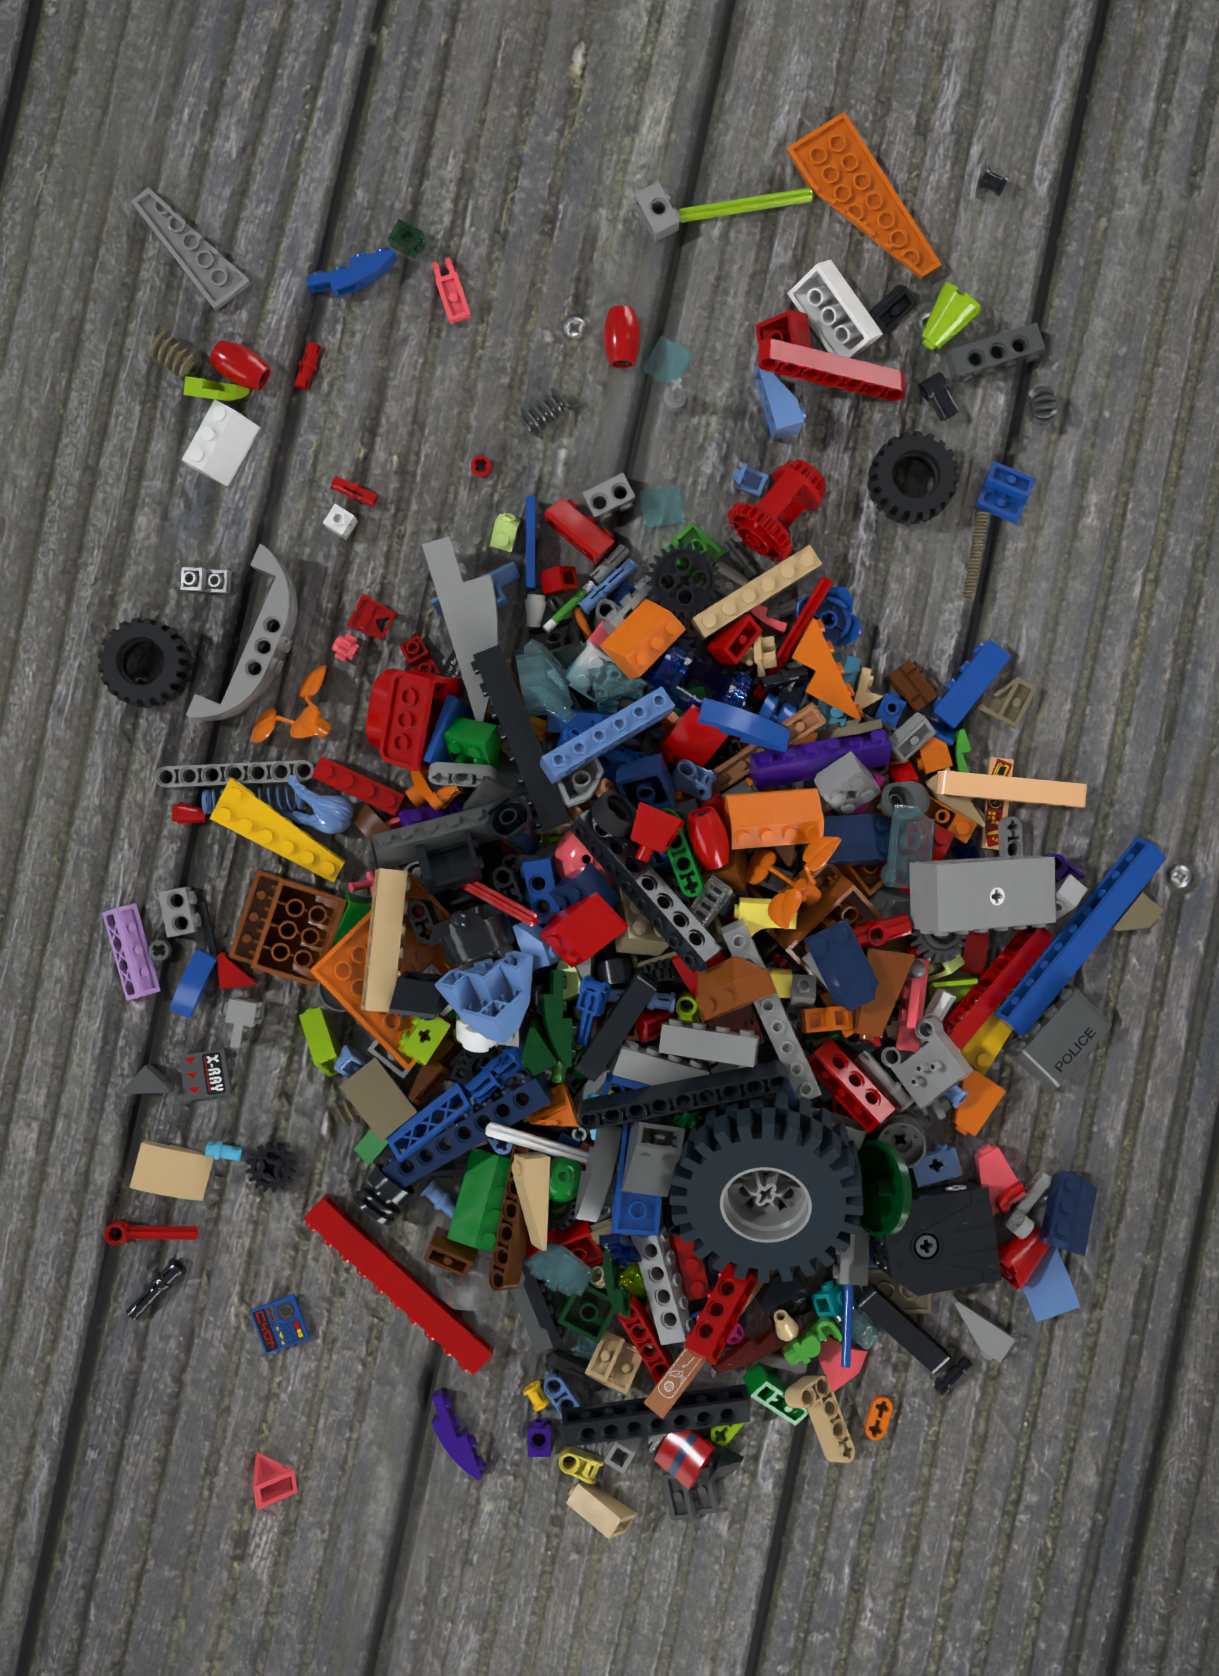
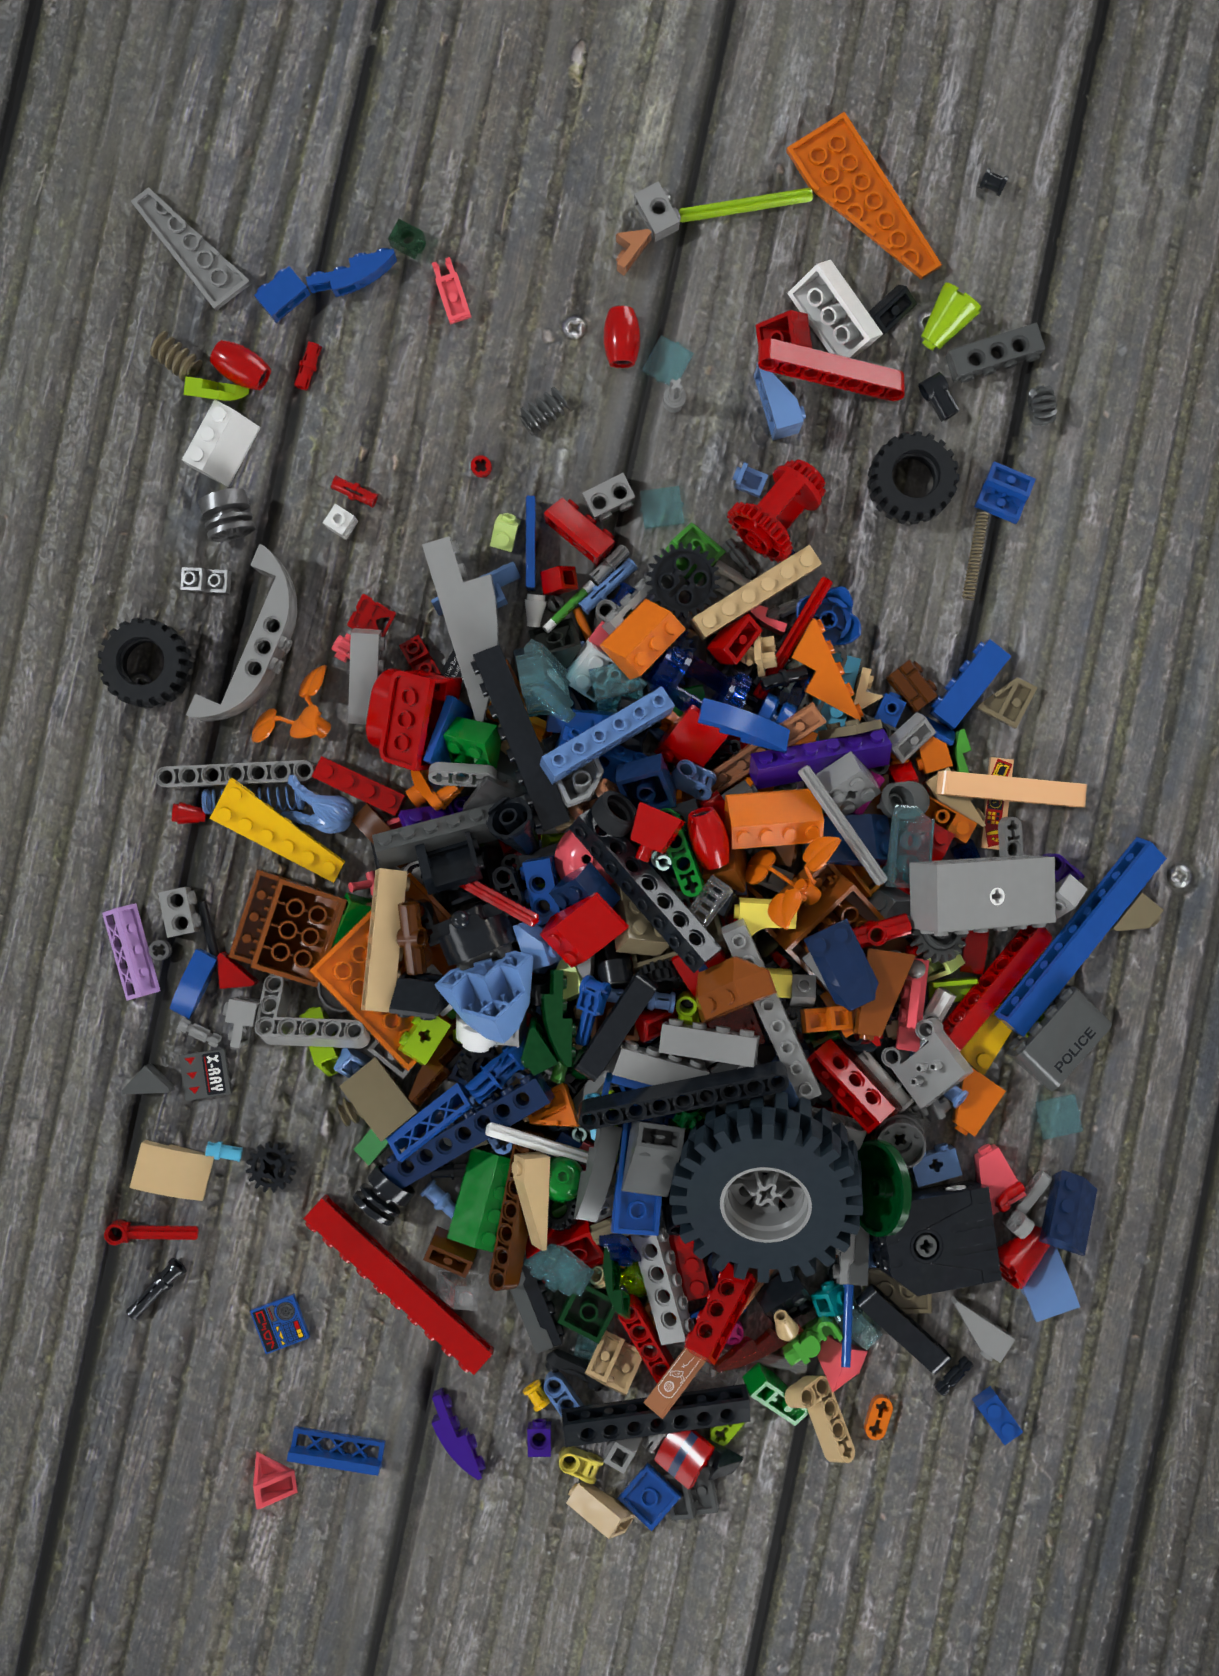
(199, 1032): none -> light grey axle
(227, 515): none -> flat silver wheel
(282, 294): none -> blue brick
(302, 1026): none -> light grey beam
(335, 1459): none -> blue fence
(364, 670): none -> light grey brick
(412, 937): none -> reddish brown piece
(634, 243): none -> nougat slope
(649, 1496): none -> blue tile
(660, 865): none -> light aqua pin
(842, 825): none -> light grey axle
(997, 1415): none -> blue brick
(1058, 1116): none -> clear light blue piece

